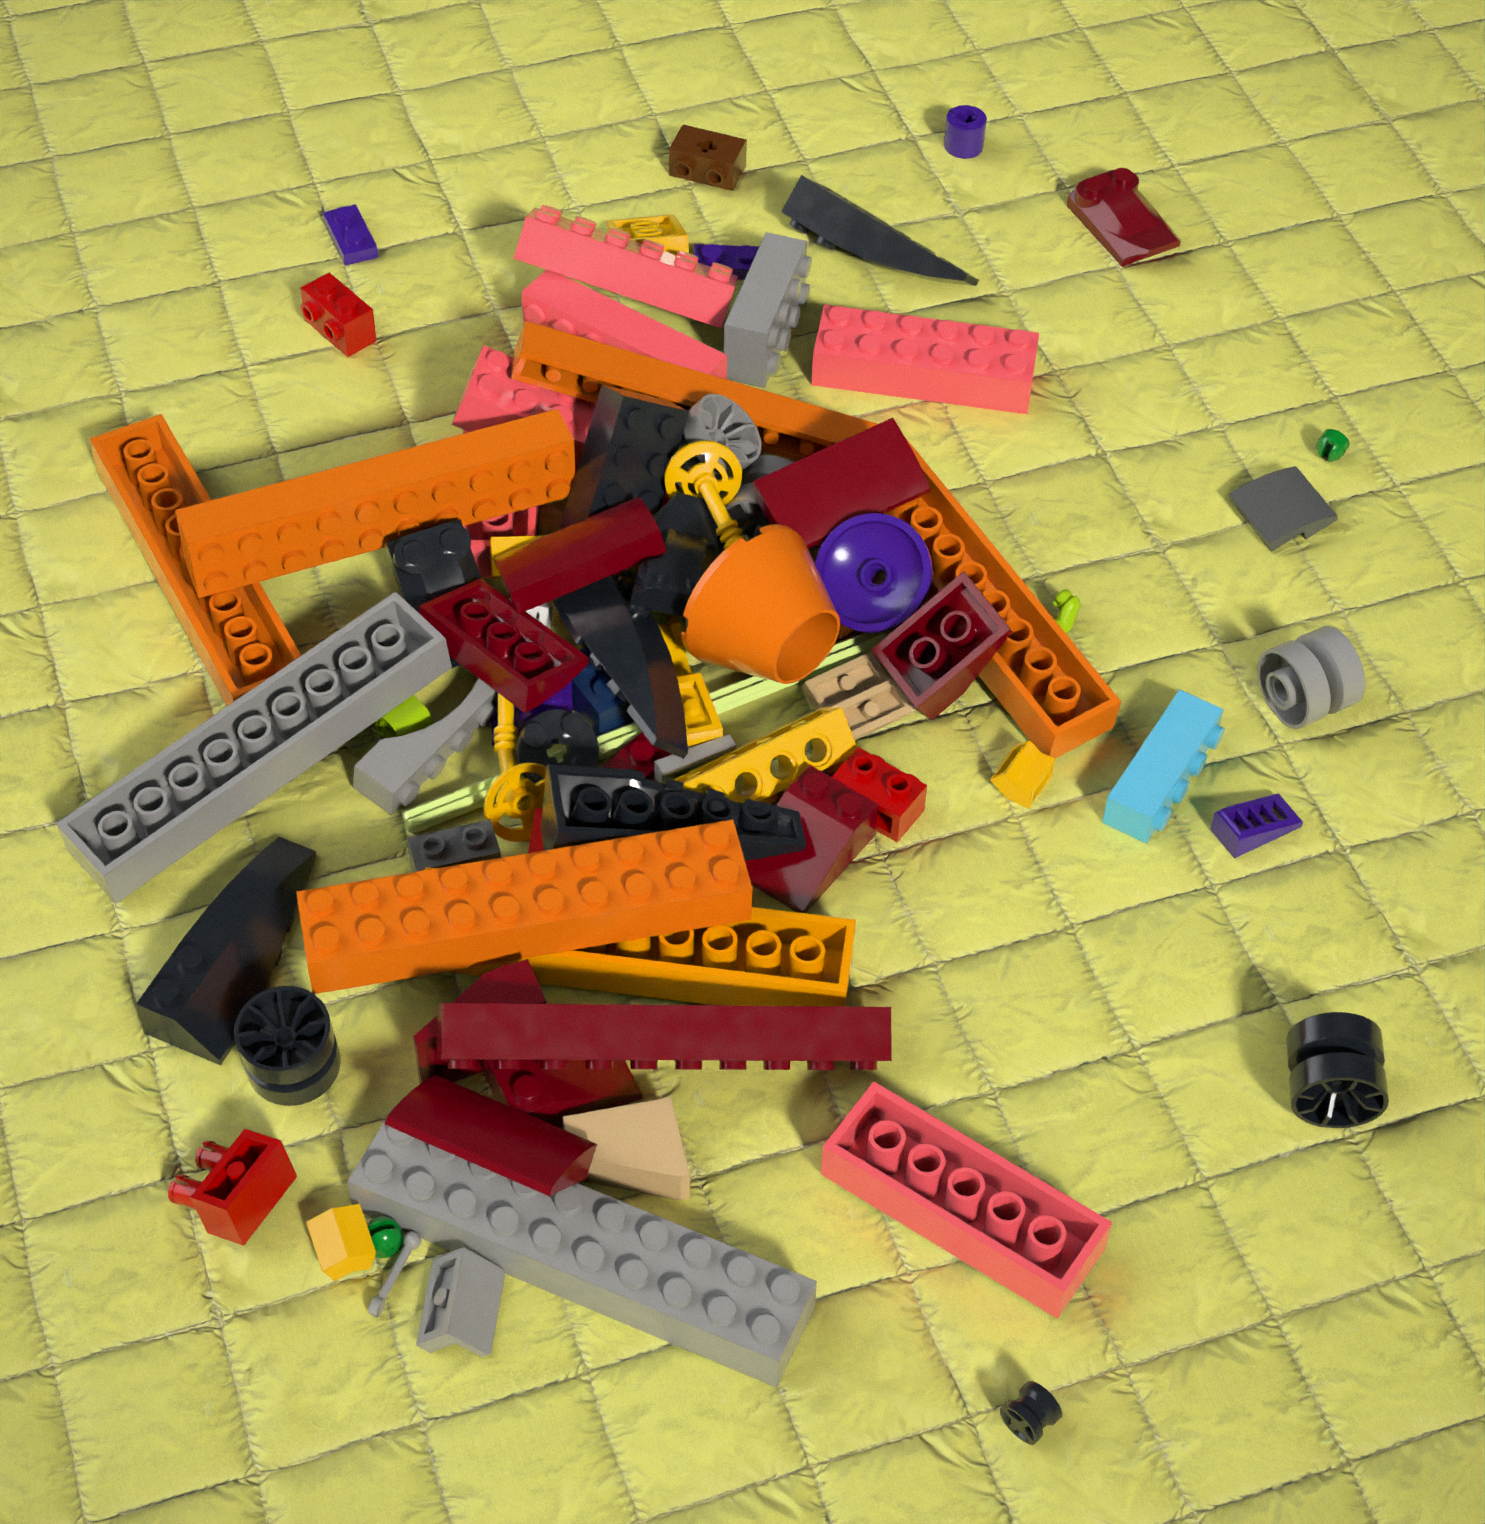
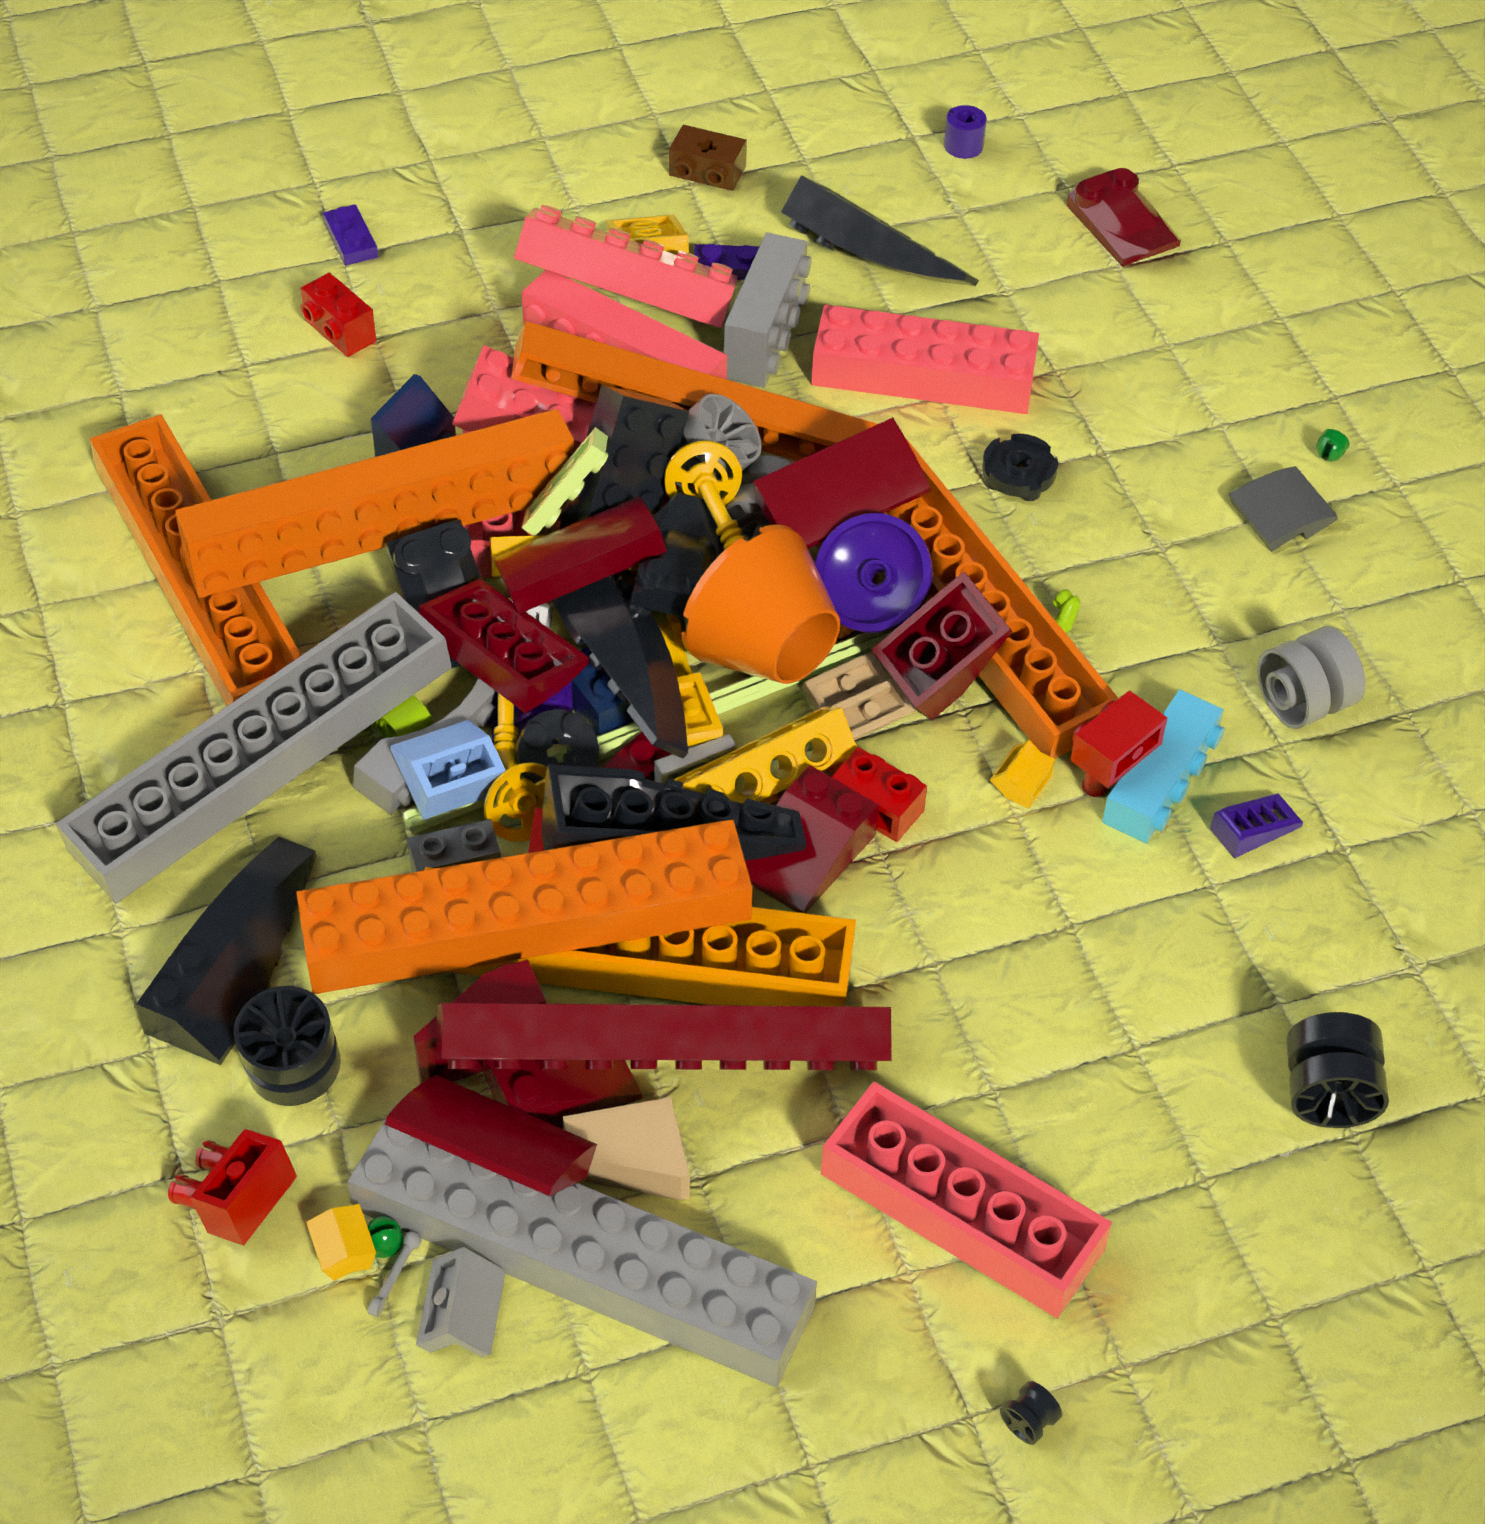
(411, 419): none -> dark blue slope
(448, 767): none -> light blue slope
(566, 483): none -> yellowish green plate
(1027, 482): none -> black plate
(1116, 741): none -> red brick

